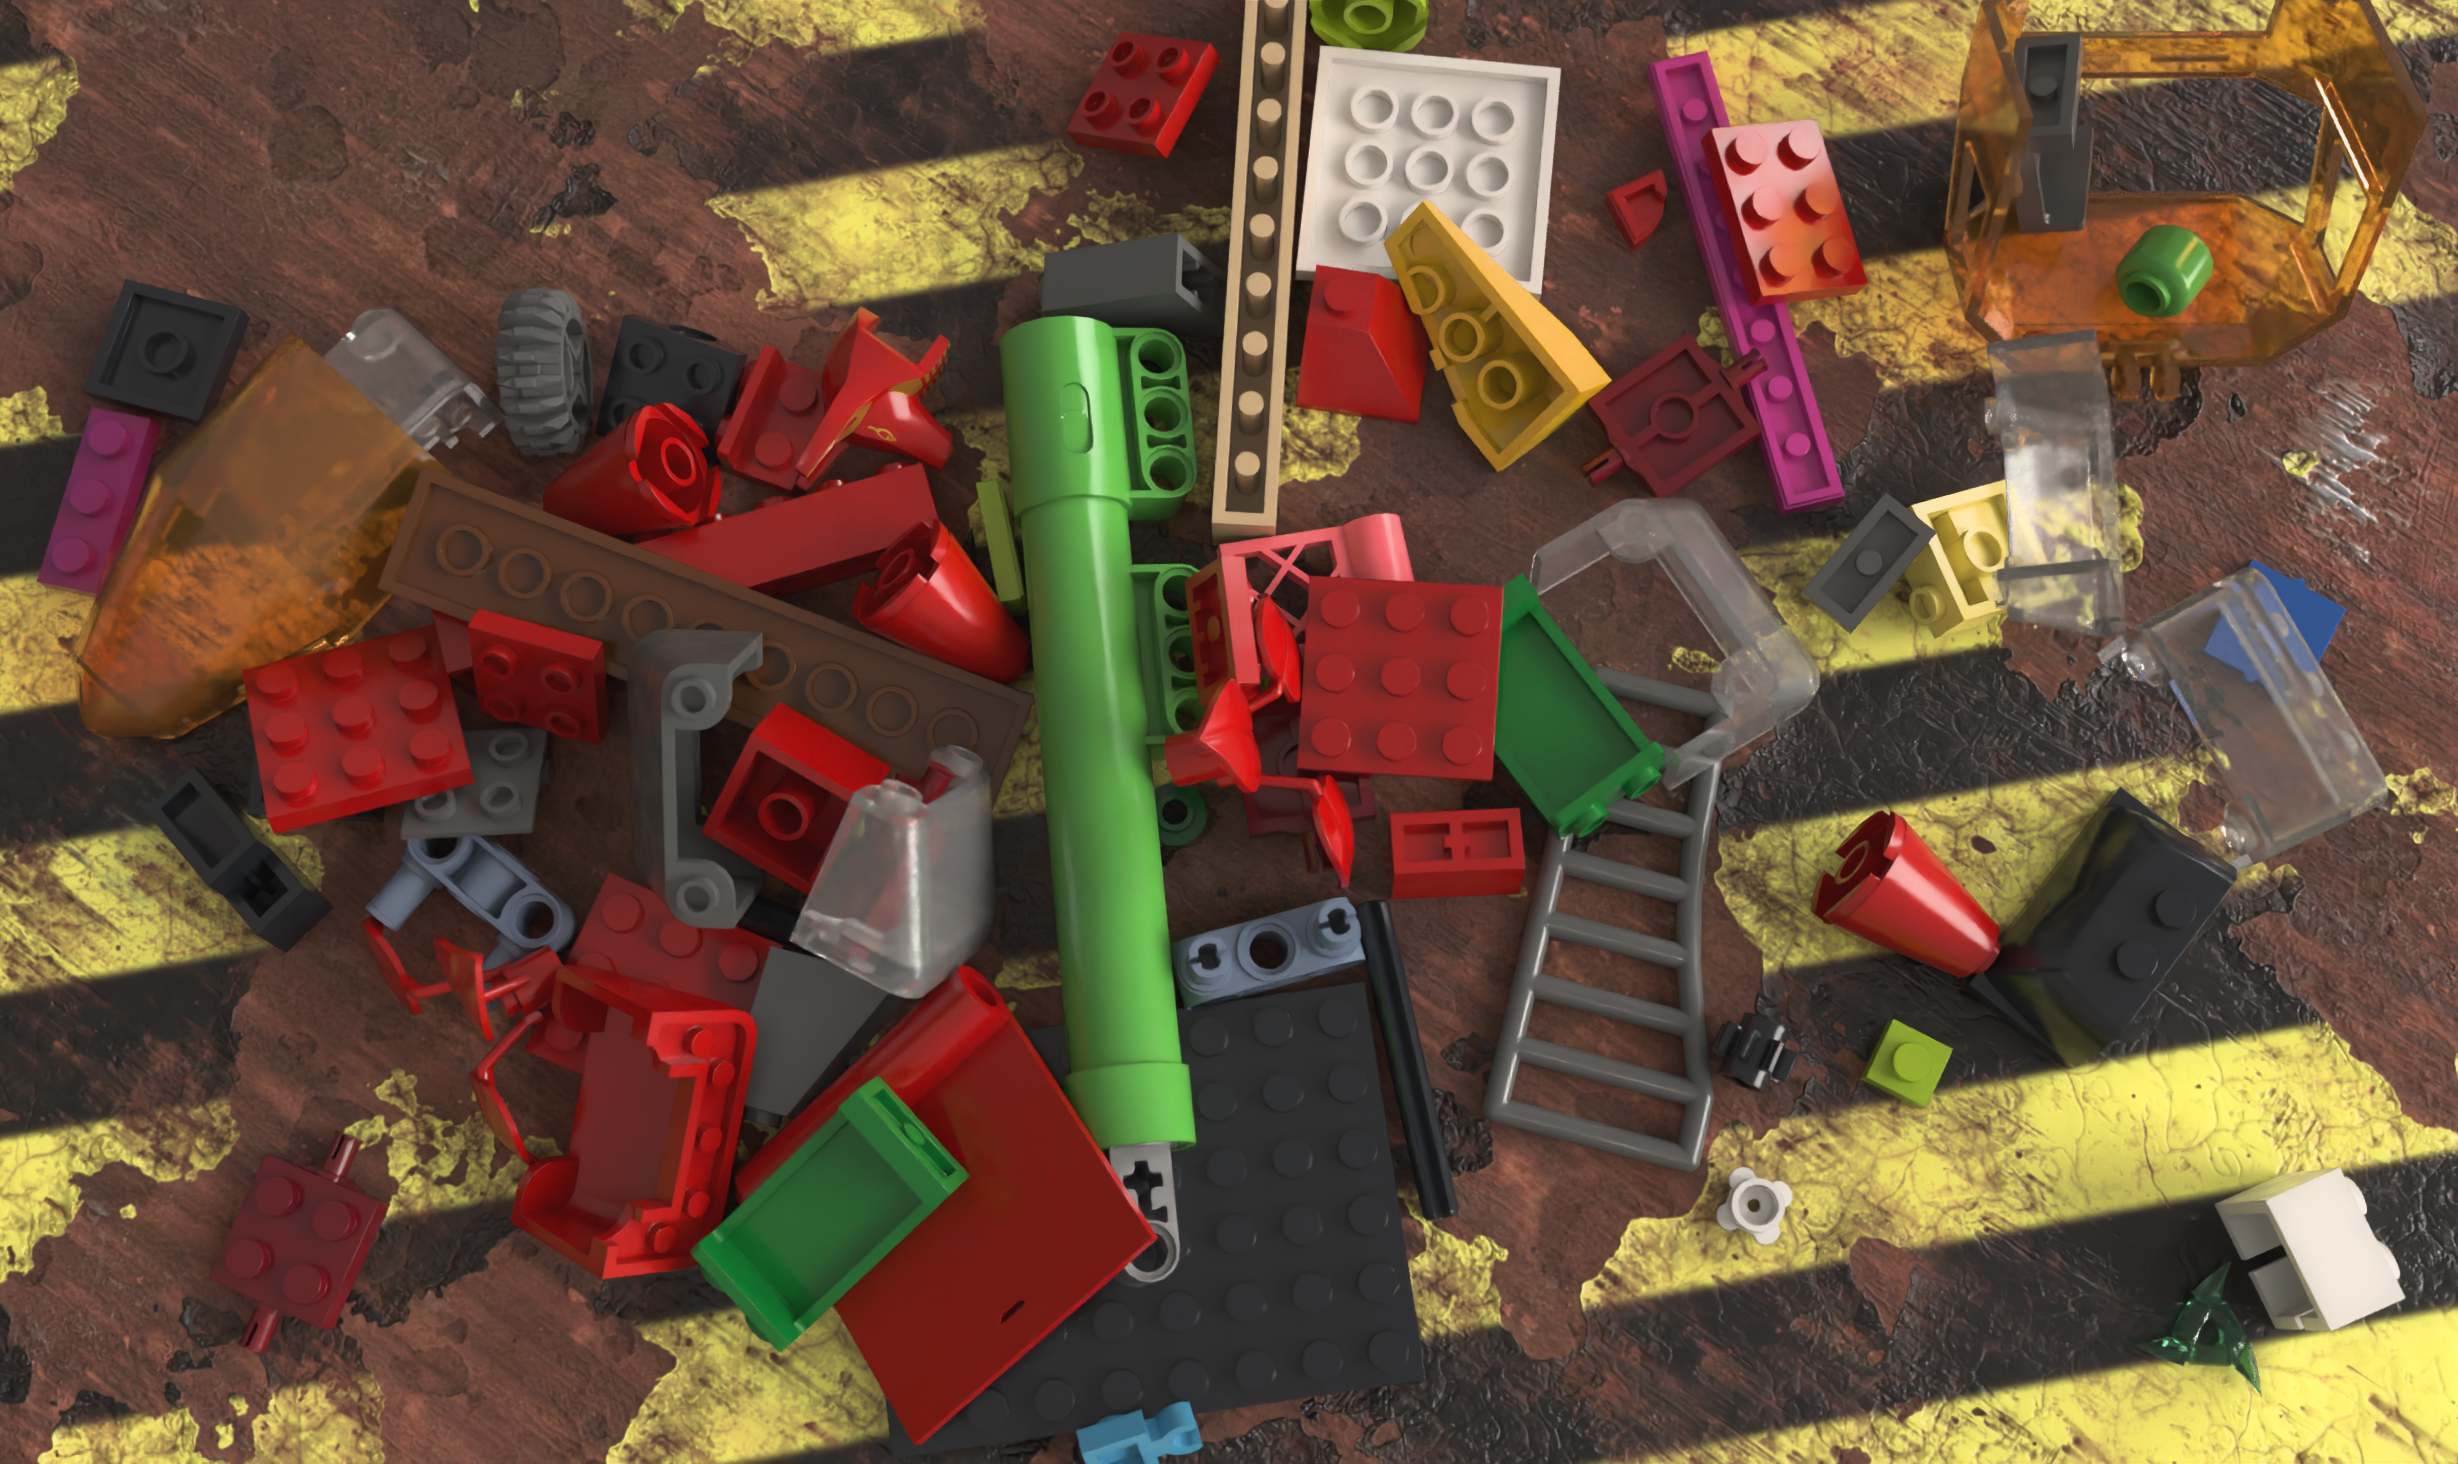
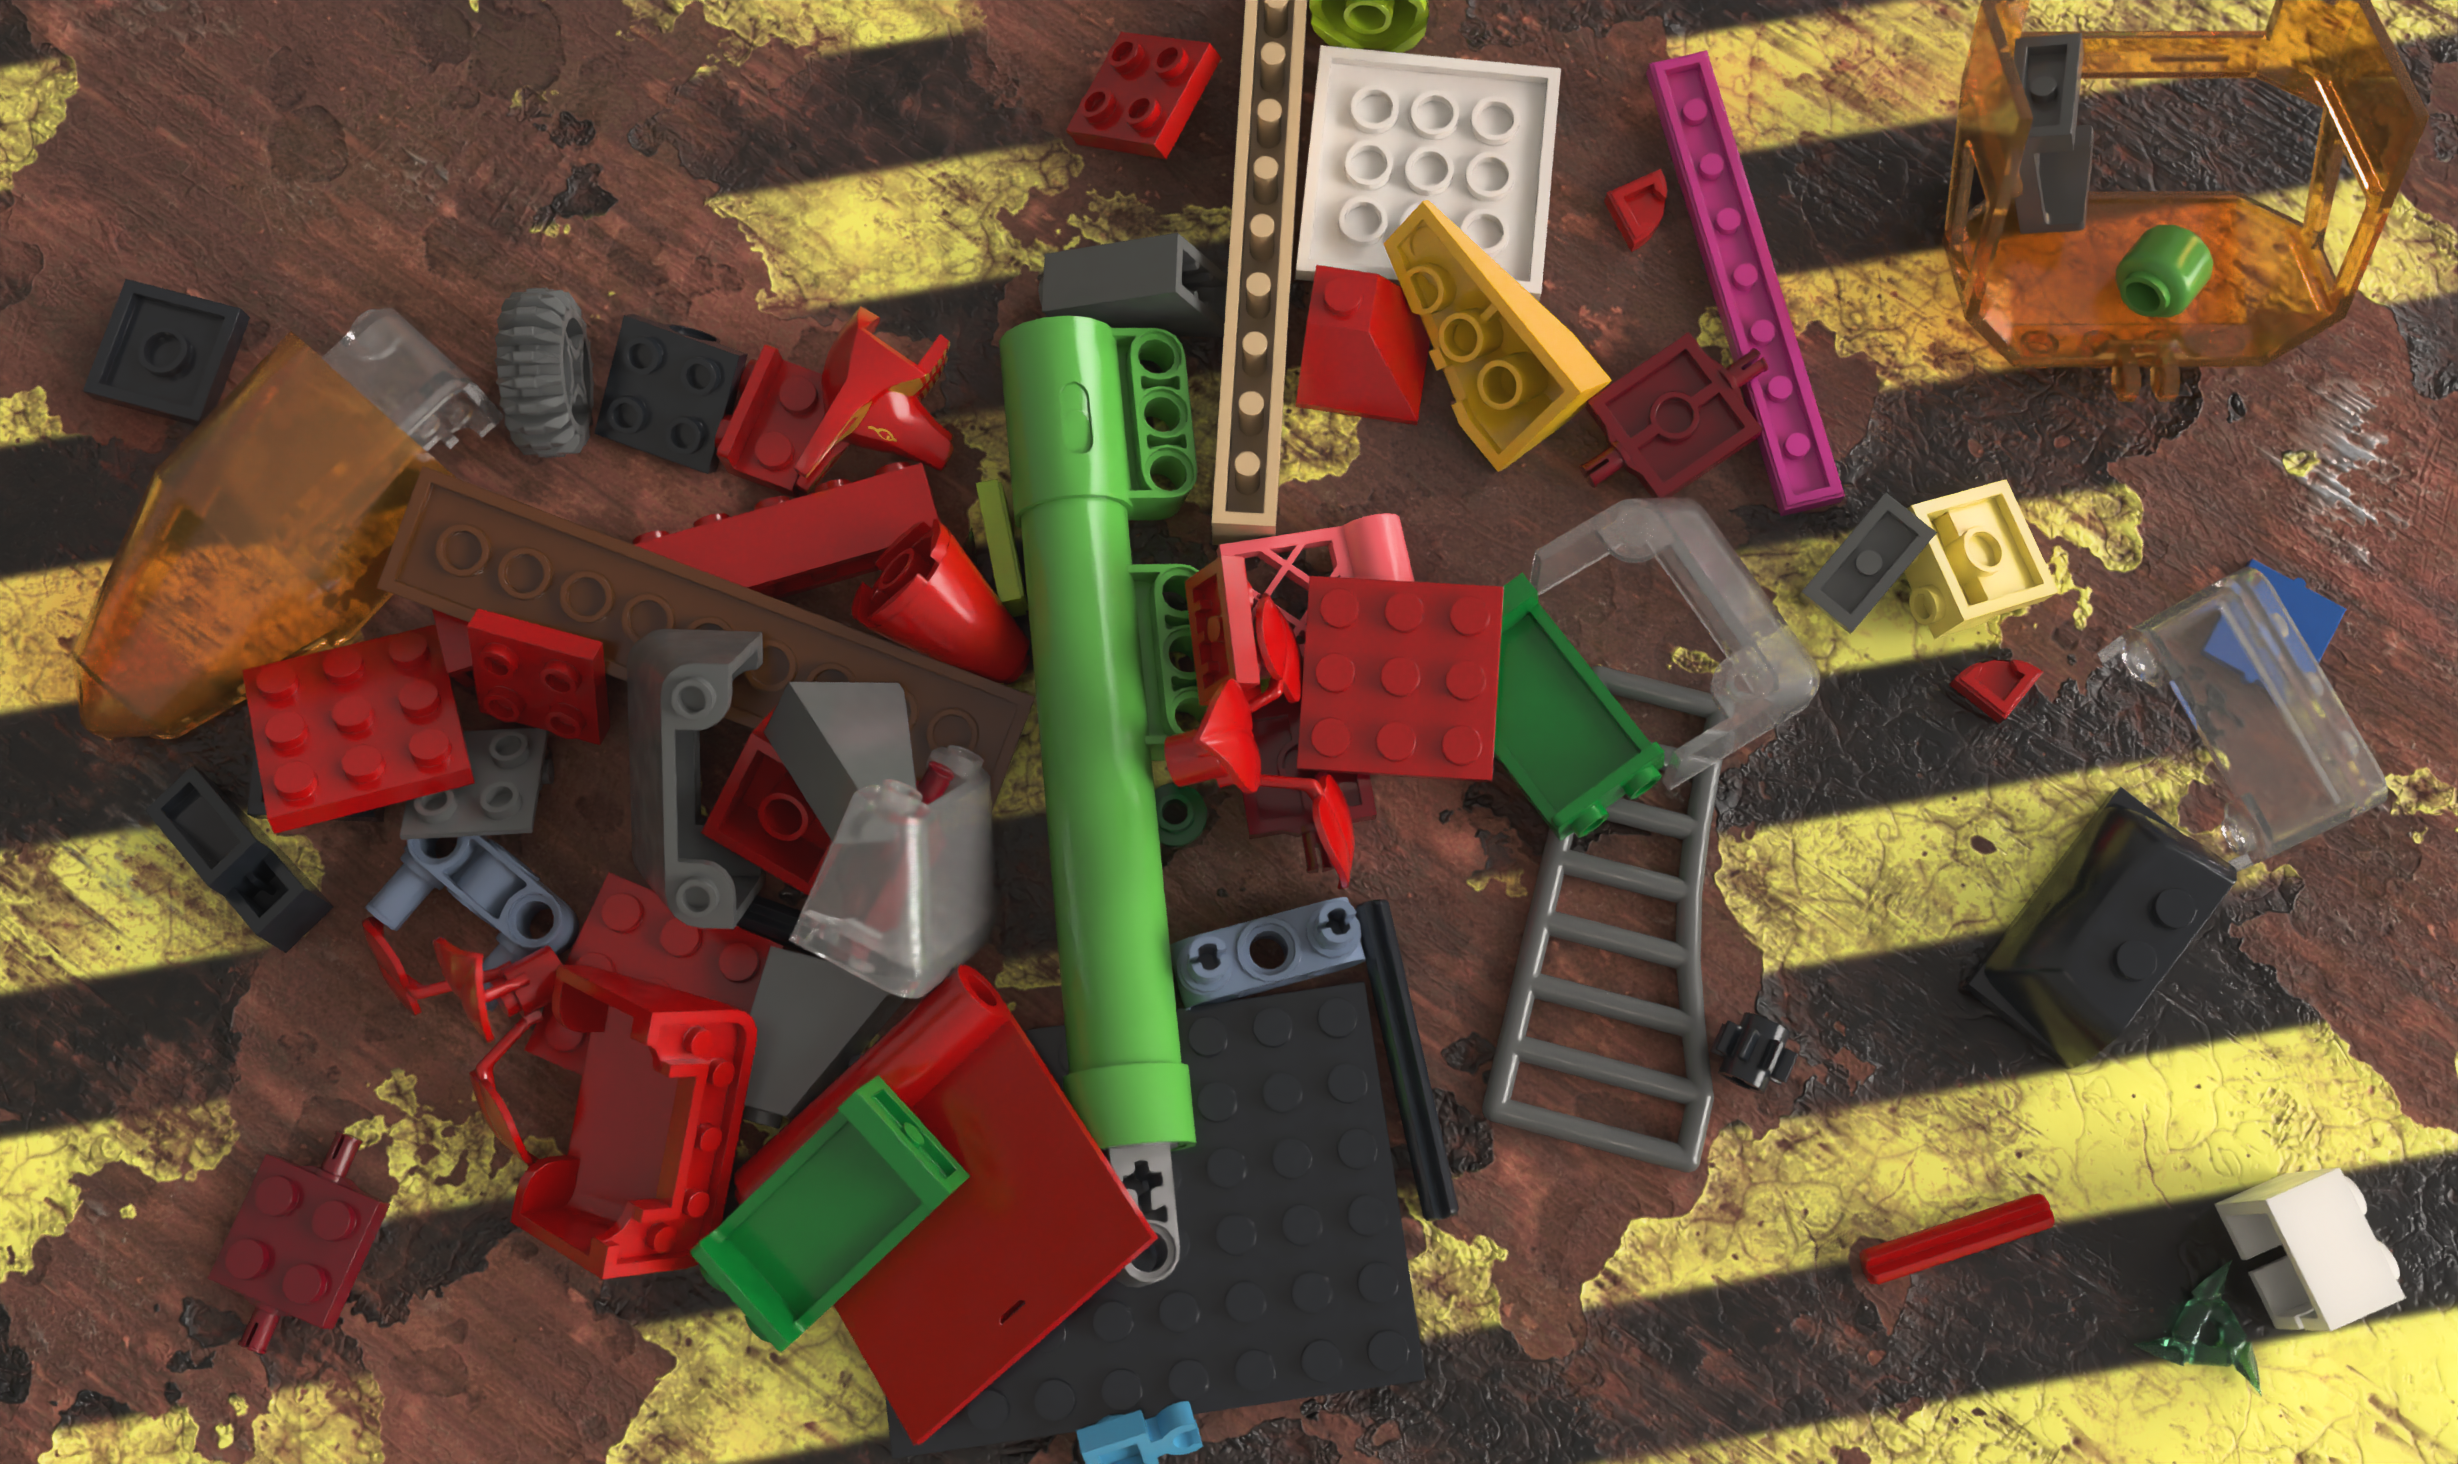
(98, 500): magenta plate -> none
(640, 477): red cone -> none
(840, 741): none -> dark grey slope
(1456, 853): red hinge -> none
(1772, 1200): white plate -> none
(1783, 212): plate -> none
(1905, 899): red cone -> none
(1906, 1064): lime plate -> none
(1956, 1238): none -> red axle
(1996, 685): none -> red tile
(2059, 484): clear windscreen -> none

